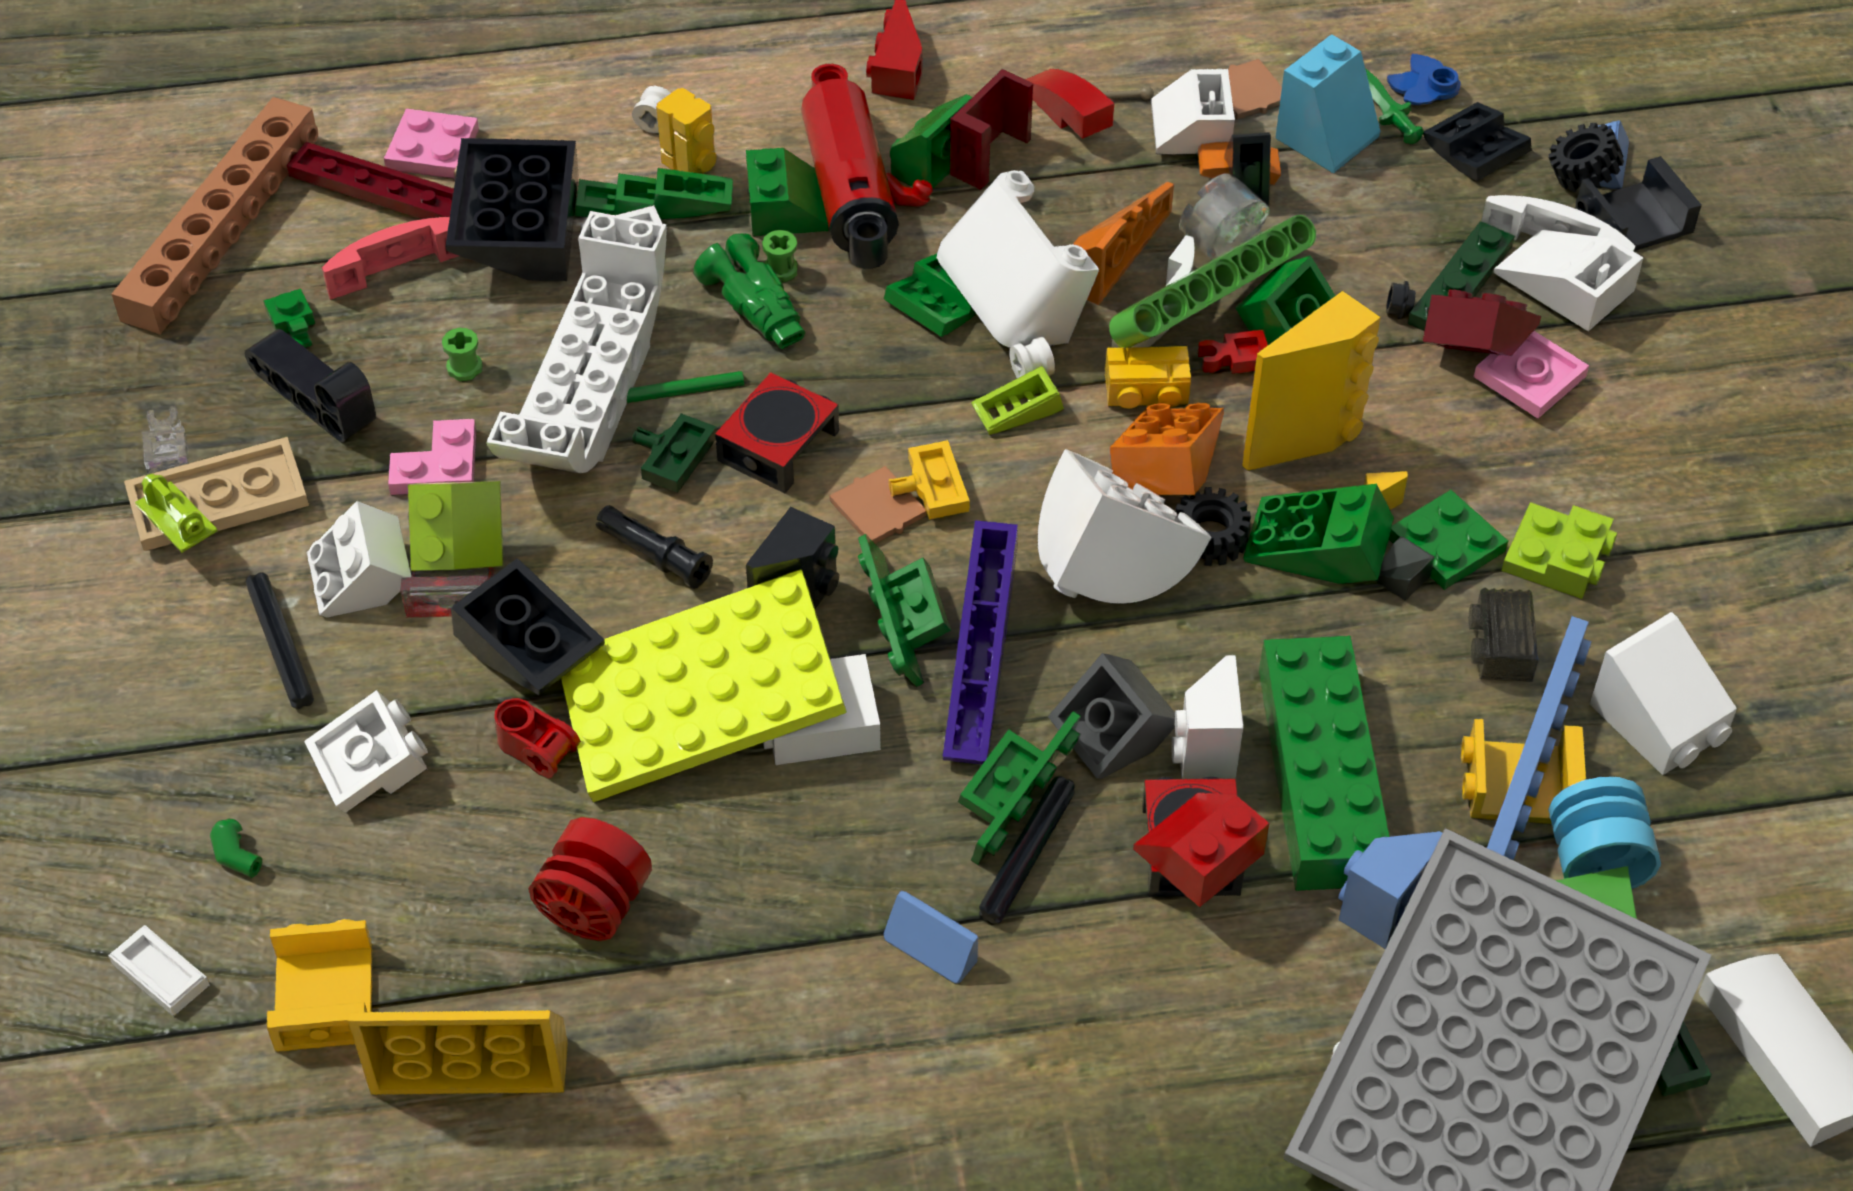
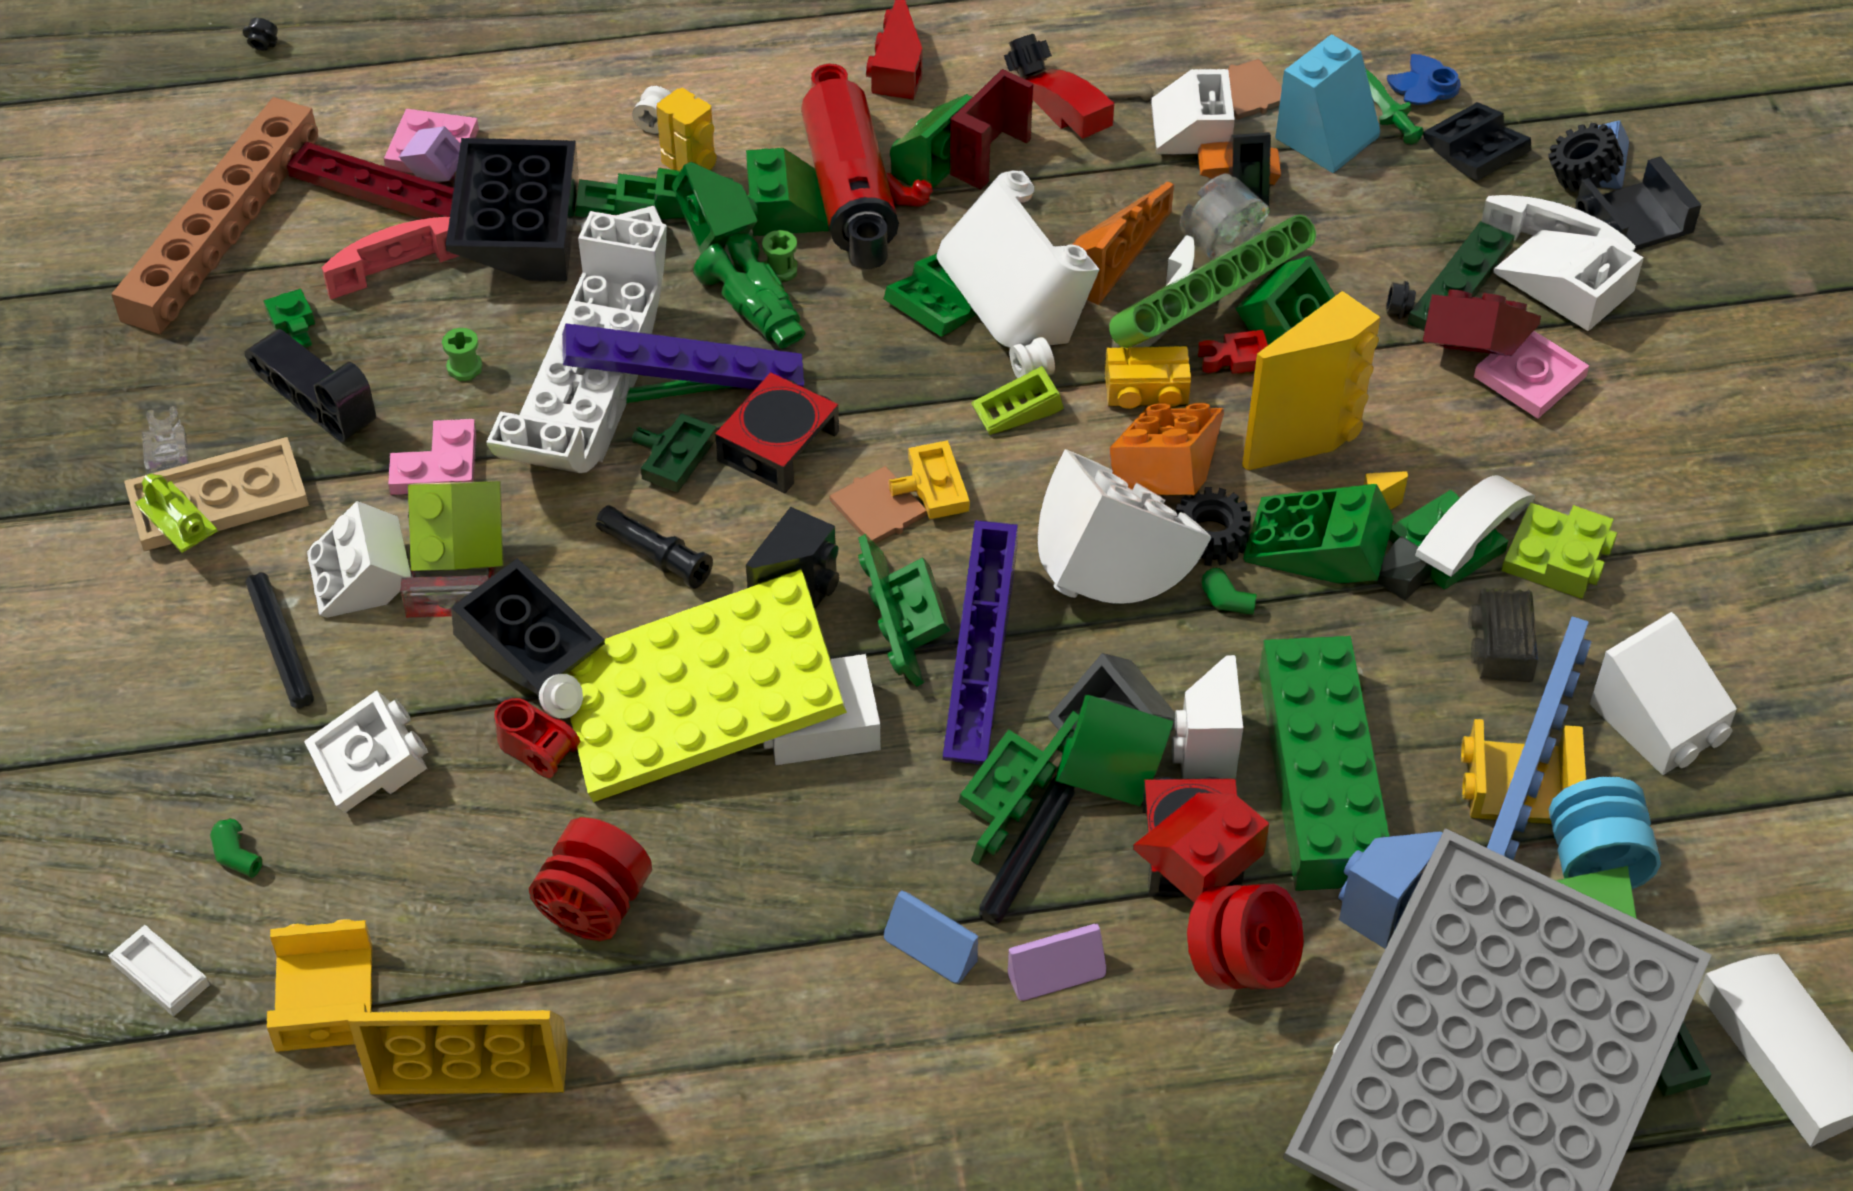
(261, 34): none -> black plate
(432, 154): none -> lavender panel
(561, 696): none -> white plate
(676, 357): none -> dark purple plate
(713, 205): none -> green slope
(1027, 55): none -> black gear
(1057, 962): none -> lavender slope
(1113, 750): none -> green slope
(1223, 594): none -> green arm
(1245, 936): none -> red wheel
(1470, 520): none -> white slope

